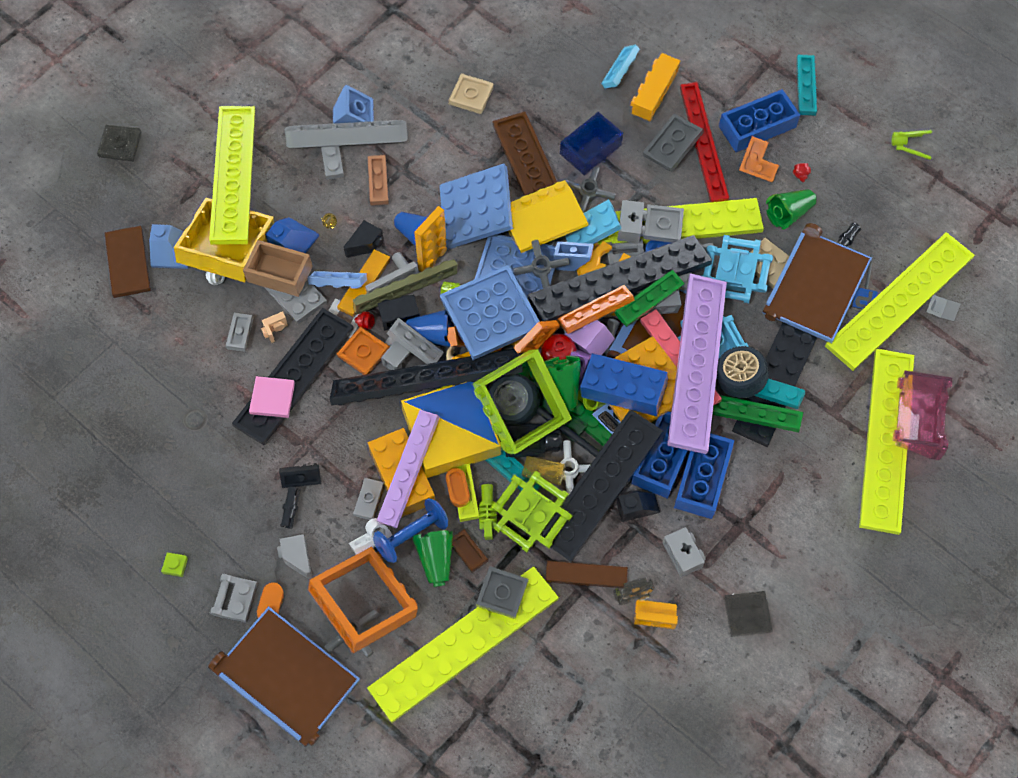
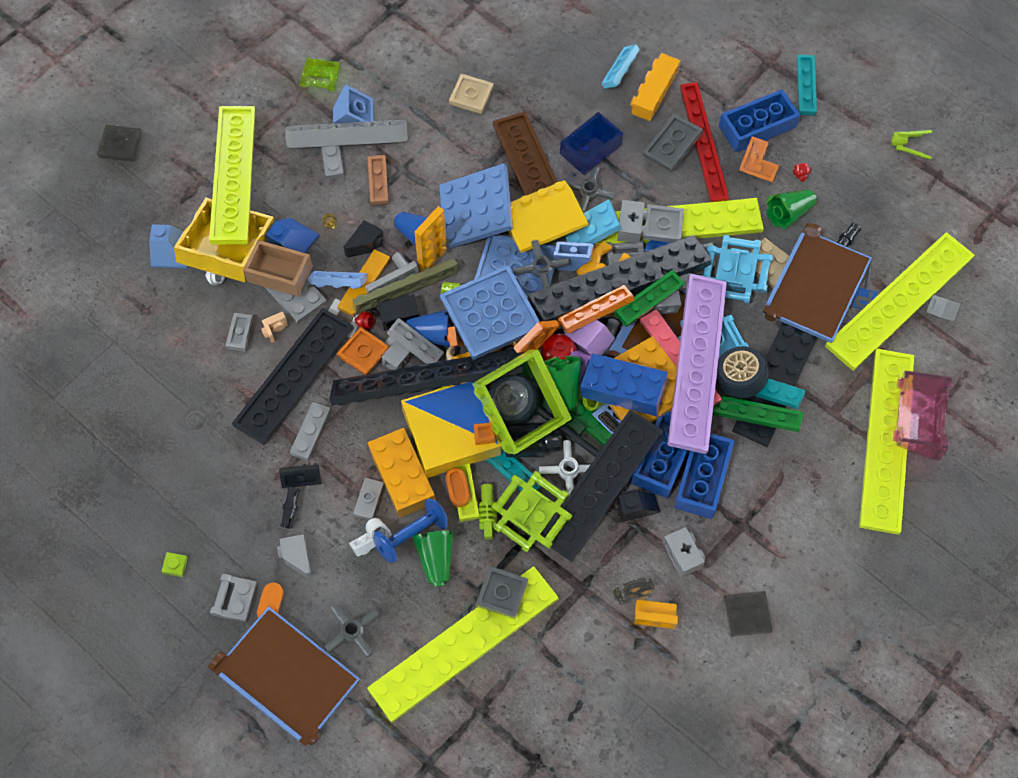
(127, 261): reddish brown tile -> none
(272, 397): bright pink tile -> none
(310, 431): none -> light grey plate
(320, 69): none -> clear neon green plate
(339, 620): orange window -> none
(408, 469): lavender plate -> none
(468, 551): reddish brown tile -> none
(484, 433): none -> orange tile
(549, 470): clear yellow plate -> none
(586, 574): reddish brown tile -> none

